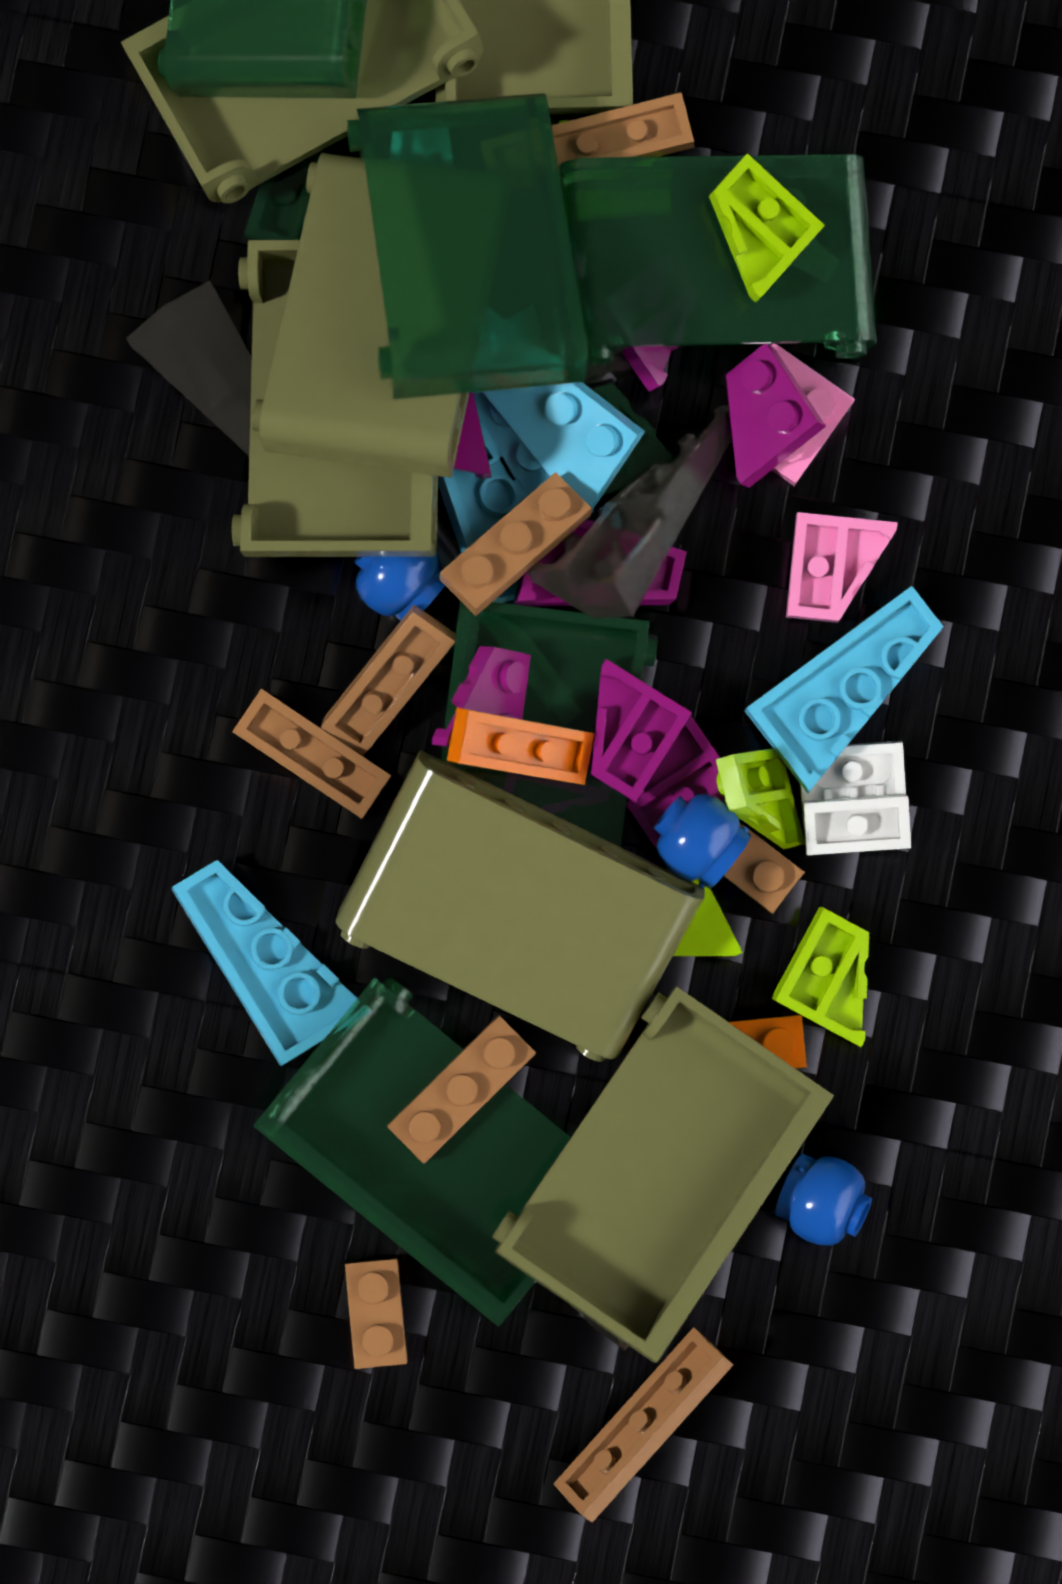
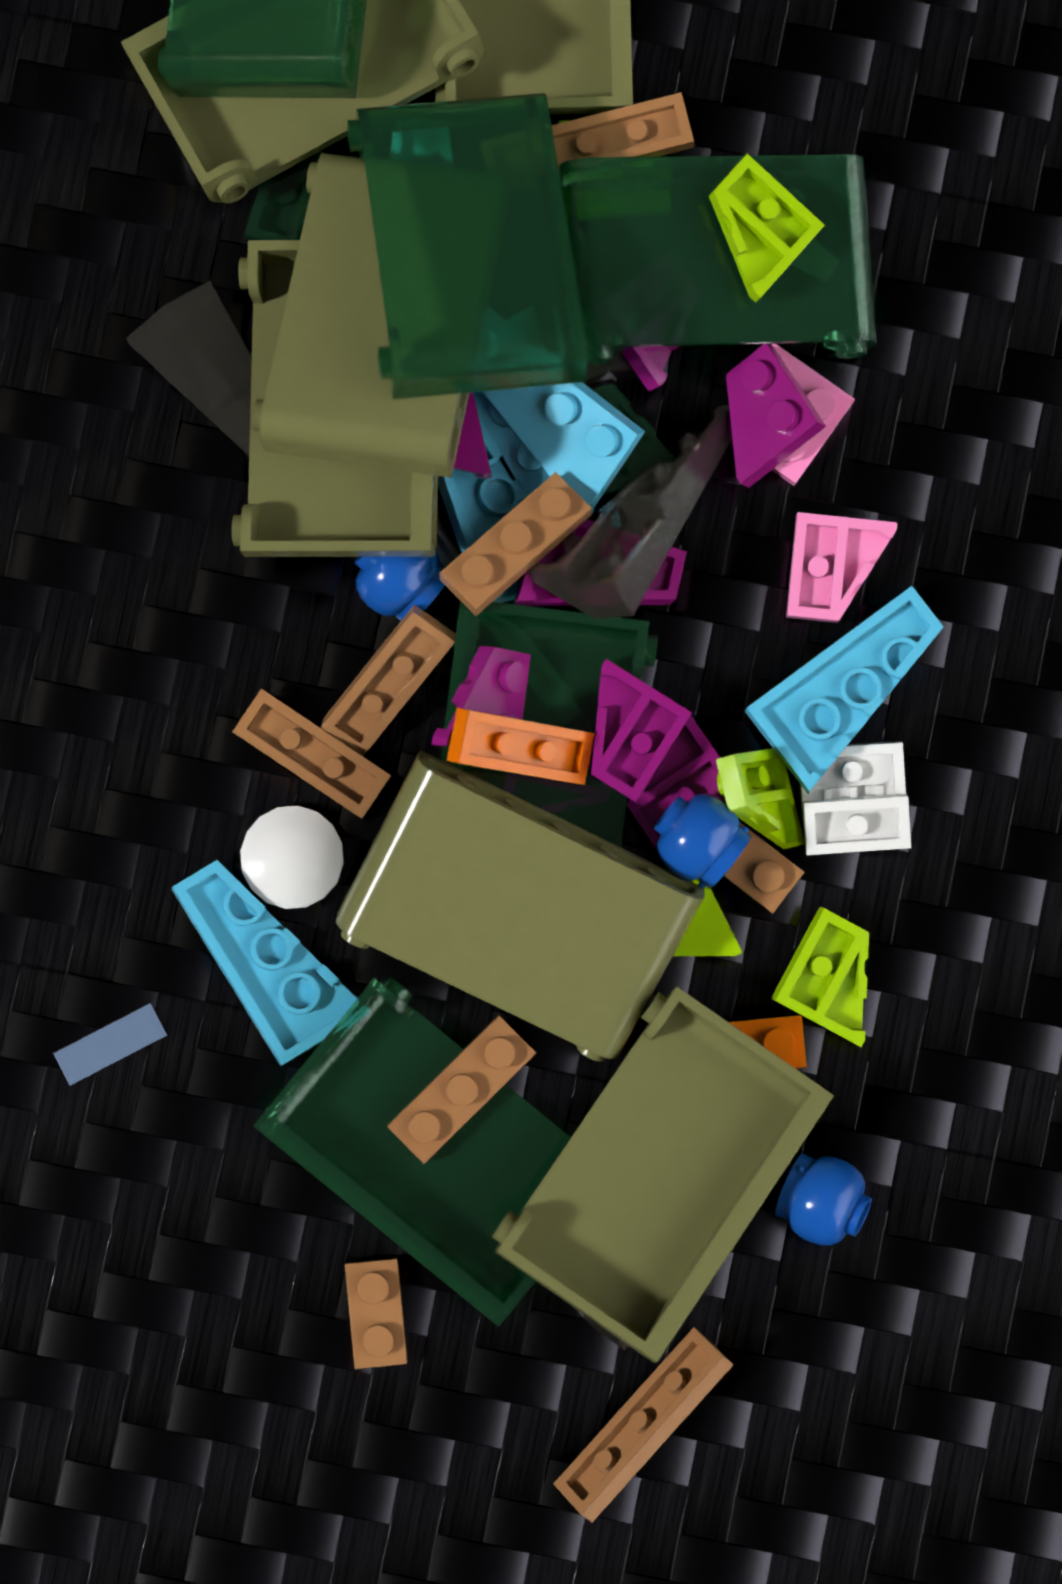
(110, 1044): none -> sand blue sticker
(292, 857): none -> white dish

